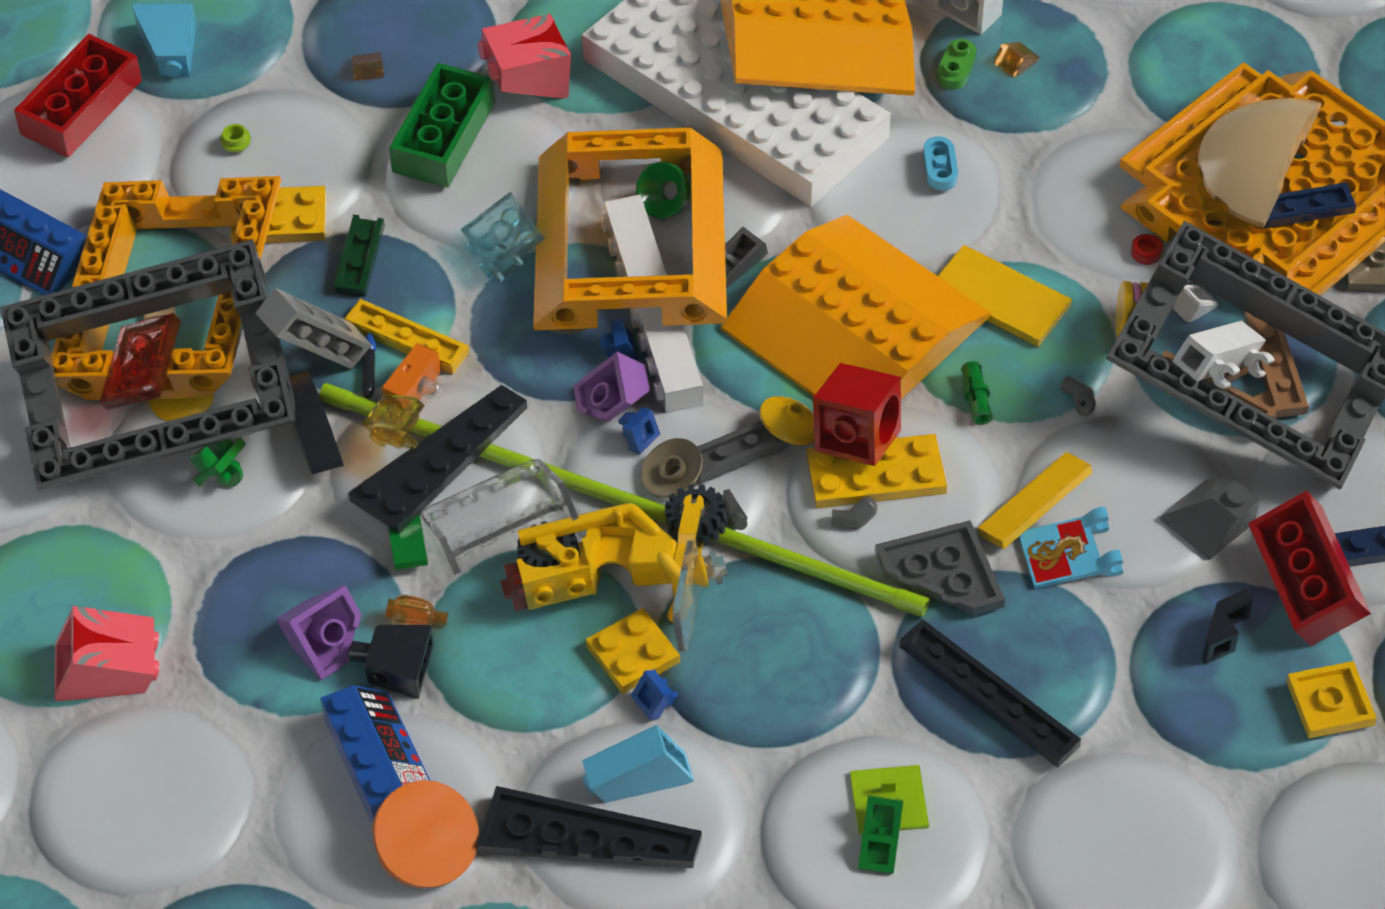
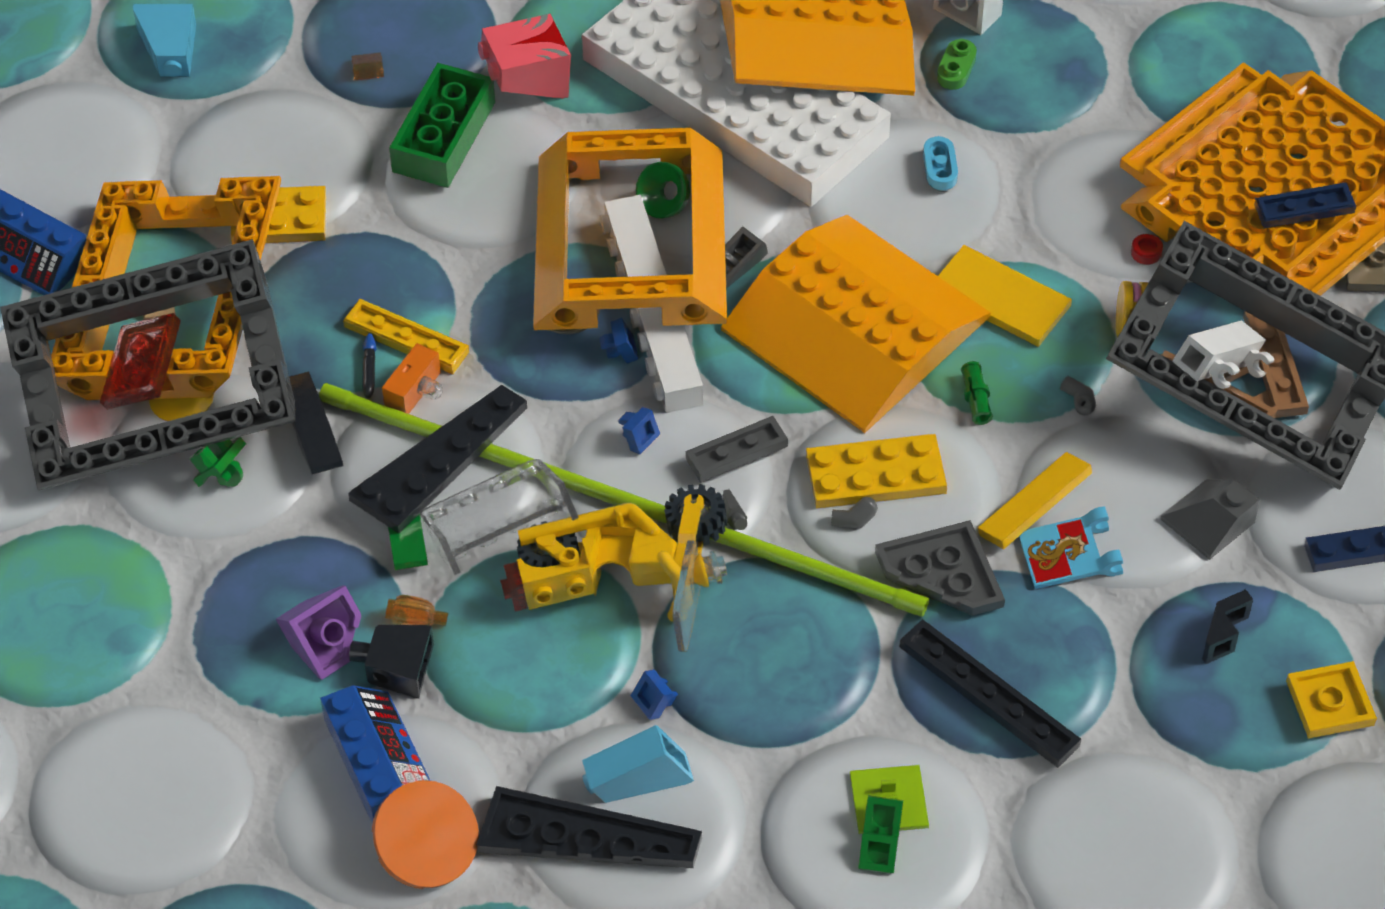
(78, 95): red brick -> none
(104, 654): coral slope -> none
(235, 138): lime plate -> none
(313, 328): light grey brick -> none
(359, 256): dark green hinge -> none
(392, 419): clear yellow bracket -> none
(501, 237): clear light blue plate -> none
(611, 387): medium lavender slope -> none
(631, 648): yellow plate -> none
(671, 466): dark tan dish -> none
(788, 420): yellow dish -> none
(857, 414): red brick -> none
(1015, 58): clear orange slope -> none
(1194, 302): white slope -> none
(1251, 152): tan brick -> none
(1309, 568): red brick -> none

